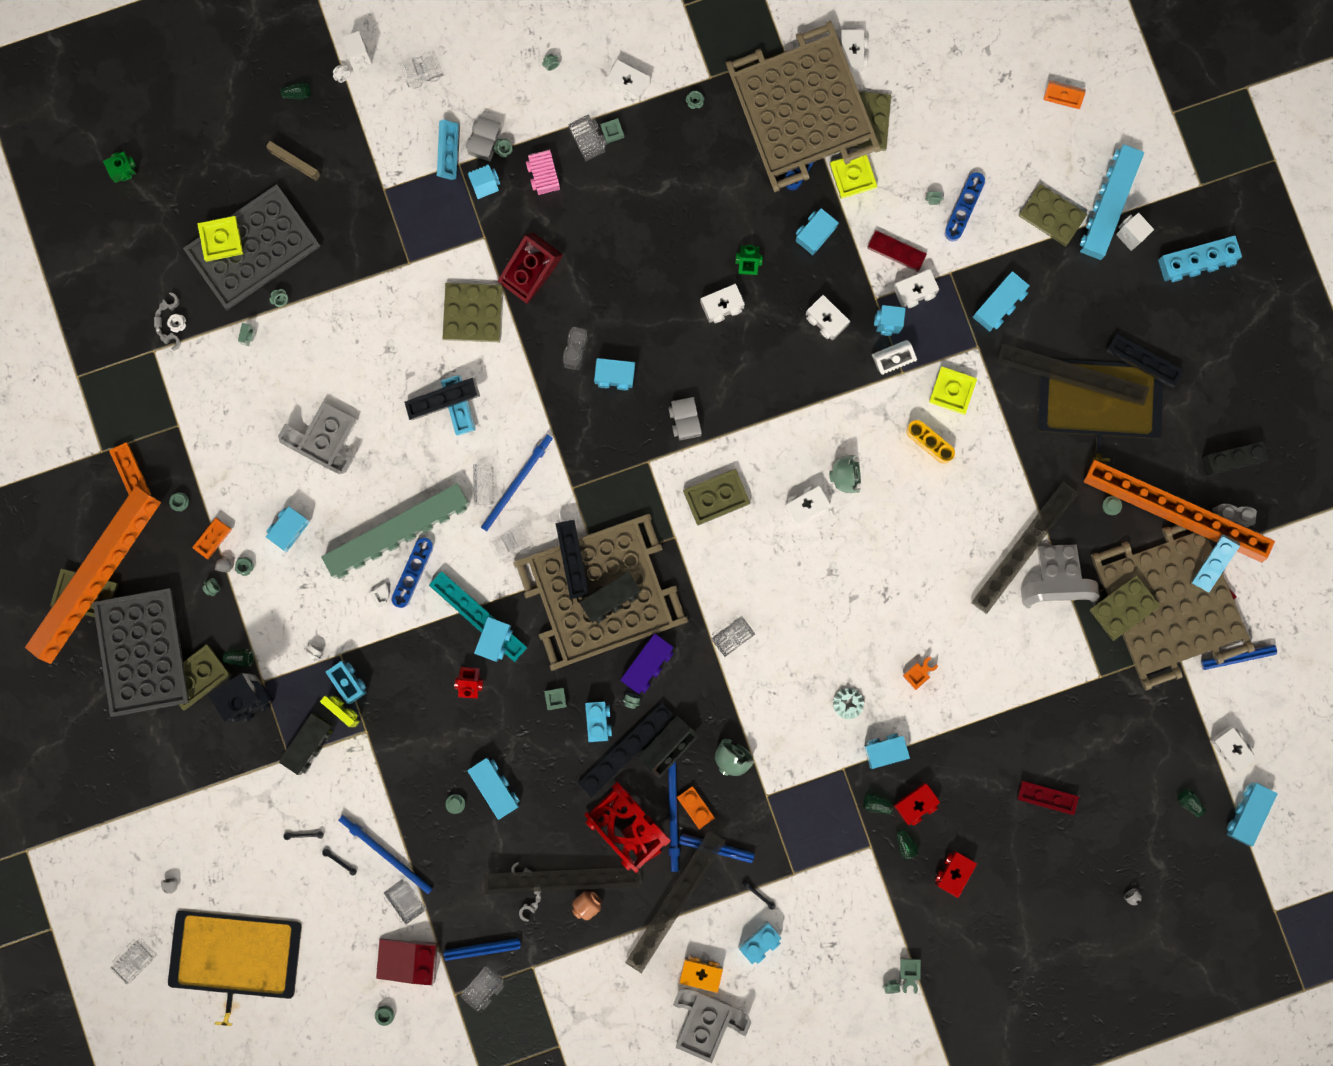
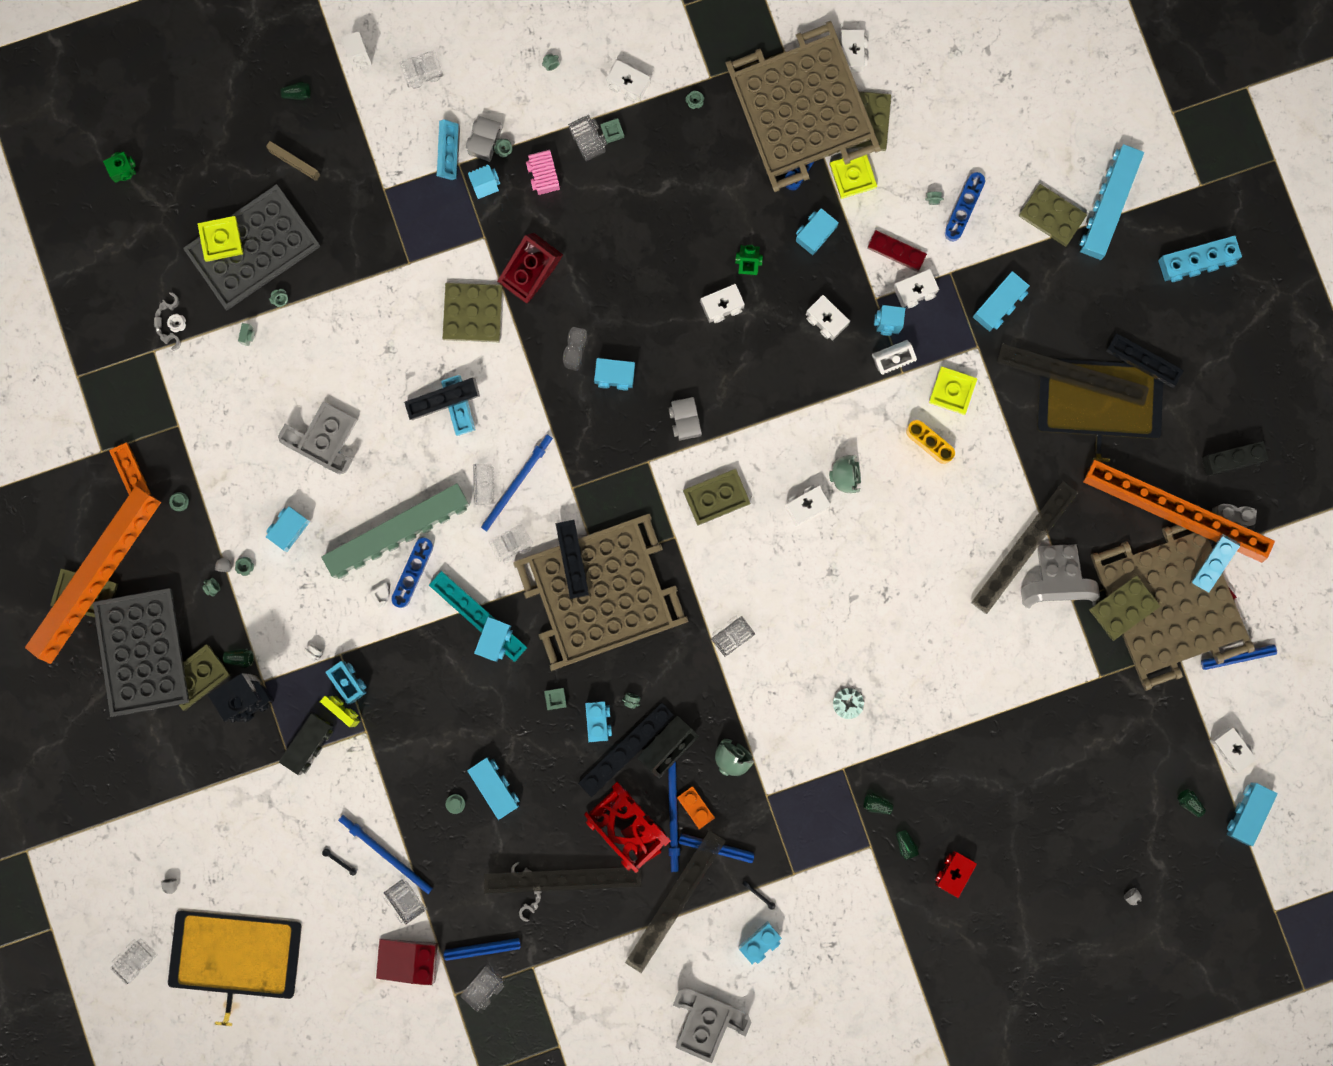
(212, 538): orange plate -> none
(287, 836): black hinge -> none
(341, 73): white plate -> none
(384, 1015): sand green plate -> none
(469, 682): red brick -> none
(586, 905): nougat head -> none
(610, 598): pearl dark grey brick -> none
(647, 664): dark purple brick -> none
(707, 982): light orange brick -> none
(887, 751): medium azure brick -> none
(892, 987): sand green plate -> none
(910, 970): sand green plate -> none
(918, 674): orange plate -> none
(920, 794): red brick -> none
(1047, 798): dark red plate -> none
(1064, 94): orange plate -> none
(1112, 505): sand green plate -> none
(1134, 231): white brick -> none

